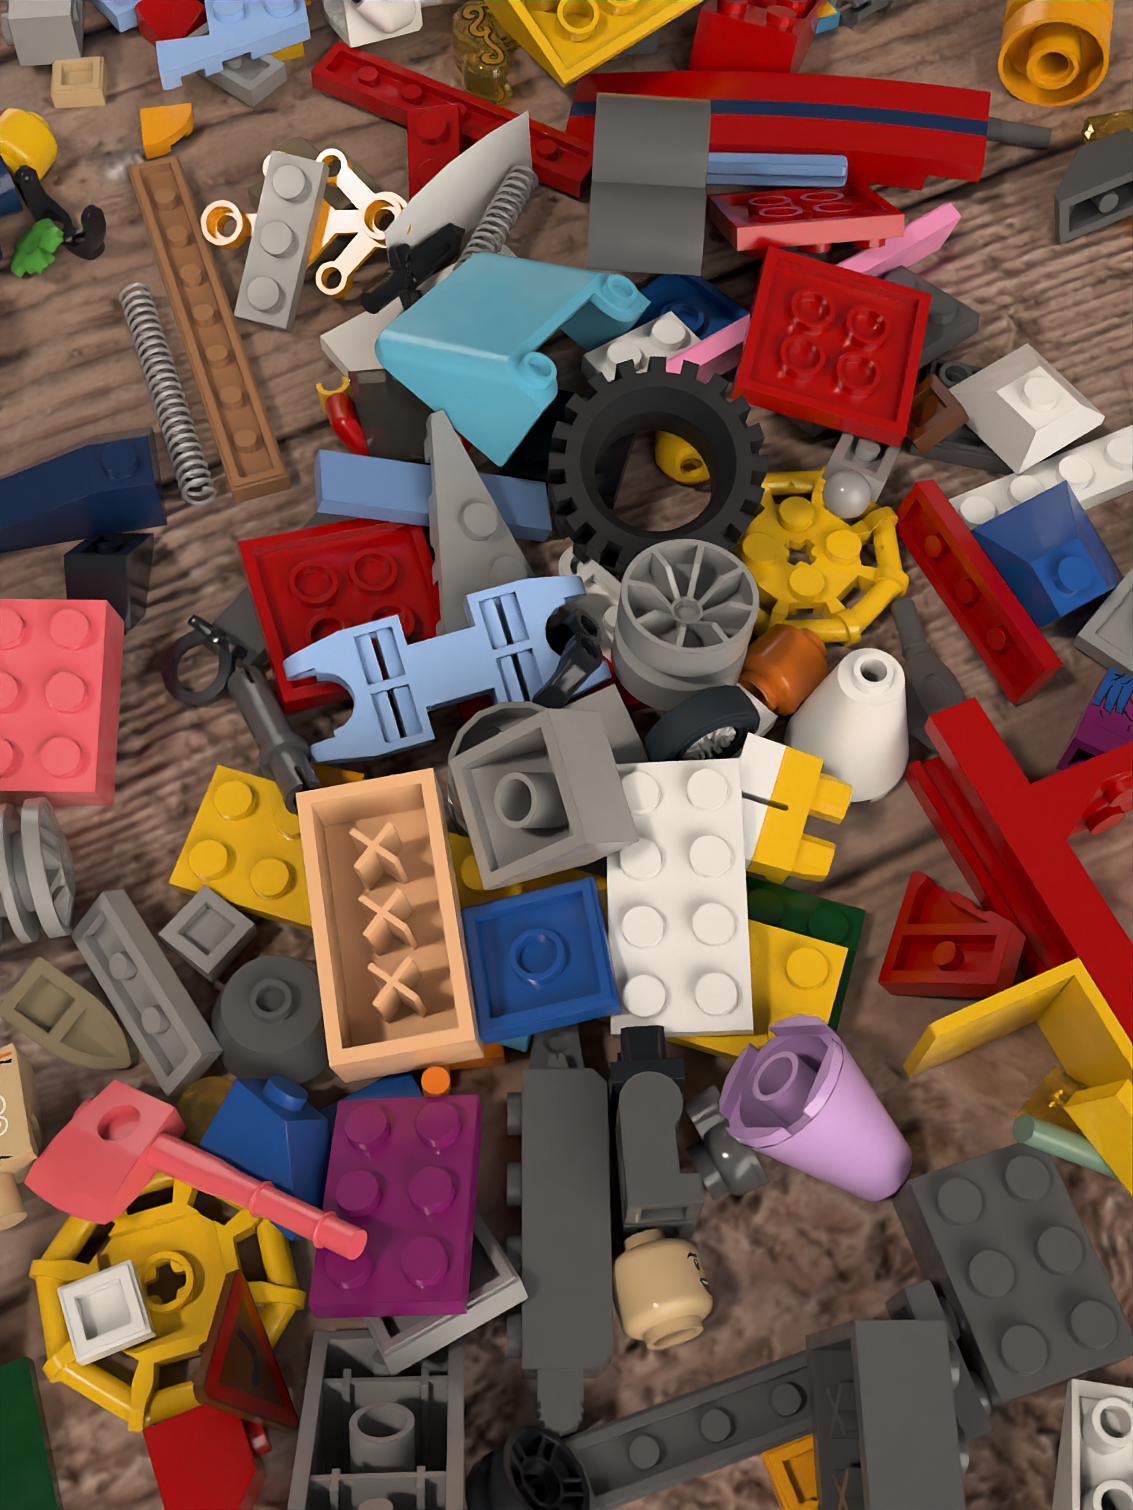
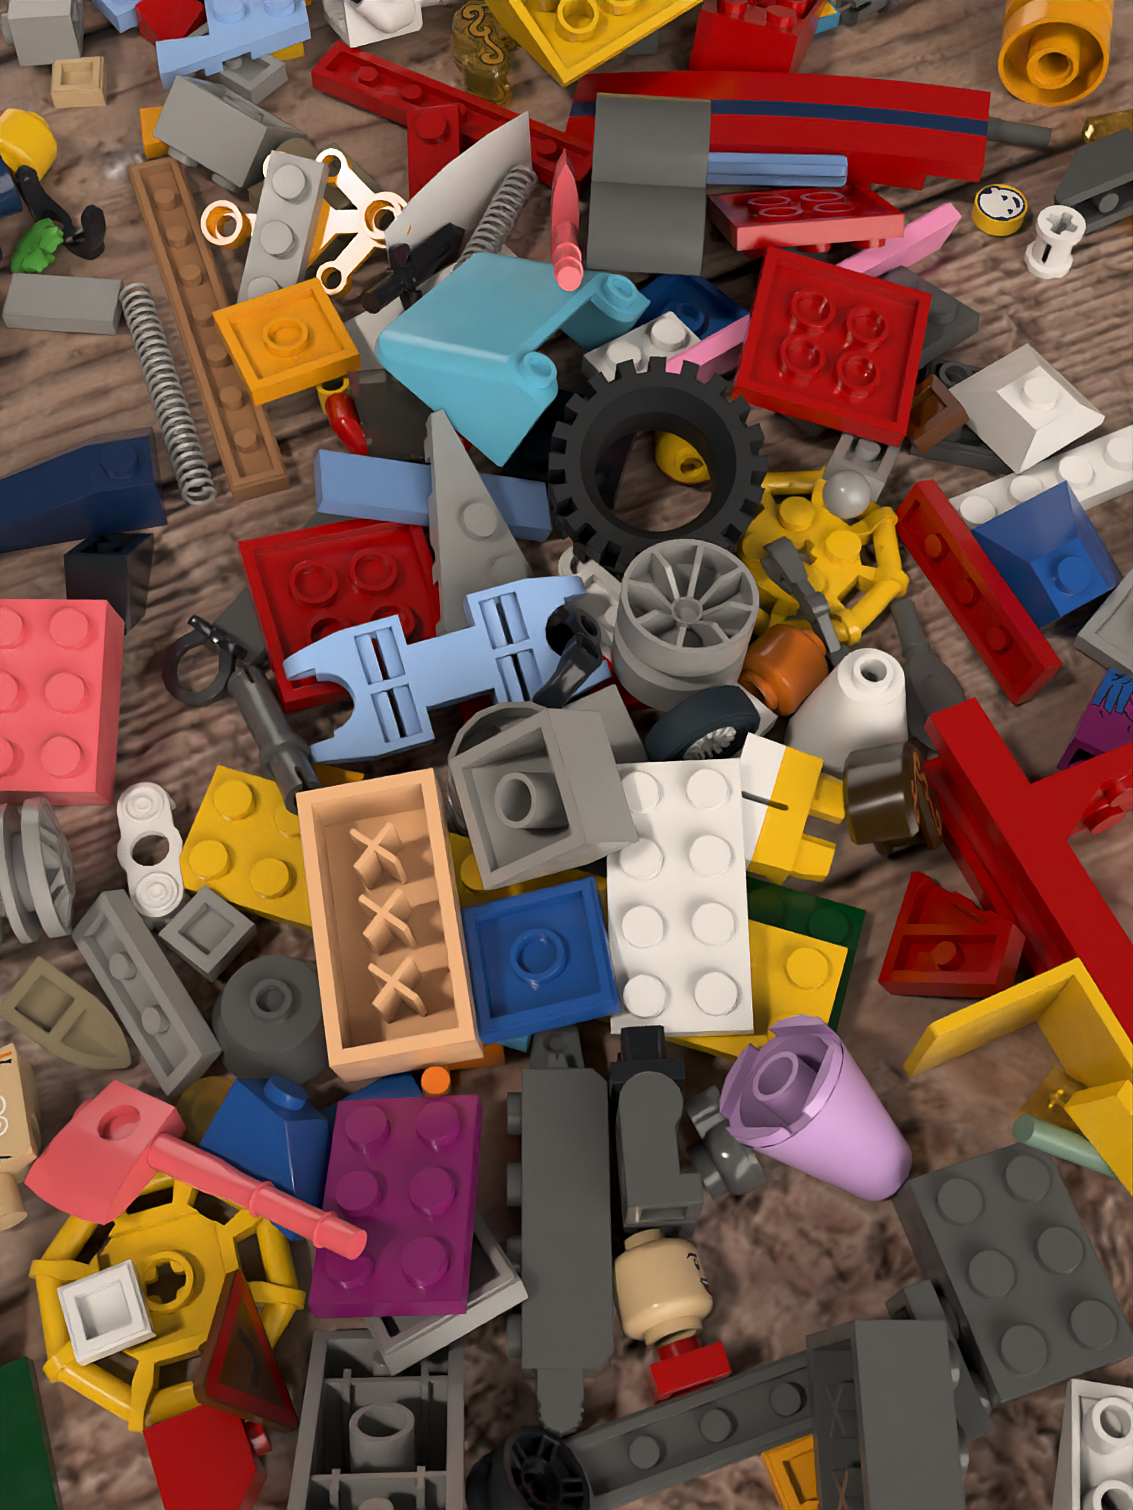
(63, 303): none -> light grey tile
(159, 888): none -> white piece
(220, 131): none -> light grey slope
(286, 341): none -> light orange plate
(565, 225): none -> coral piece
(685, 1368): none -> red plate
(788, 572): none -> dark grey piece
(890, 799): none -> dark brown animal
(999, 209): none -> tile
(1048, 239): none -> white bush

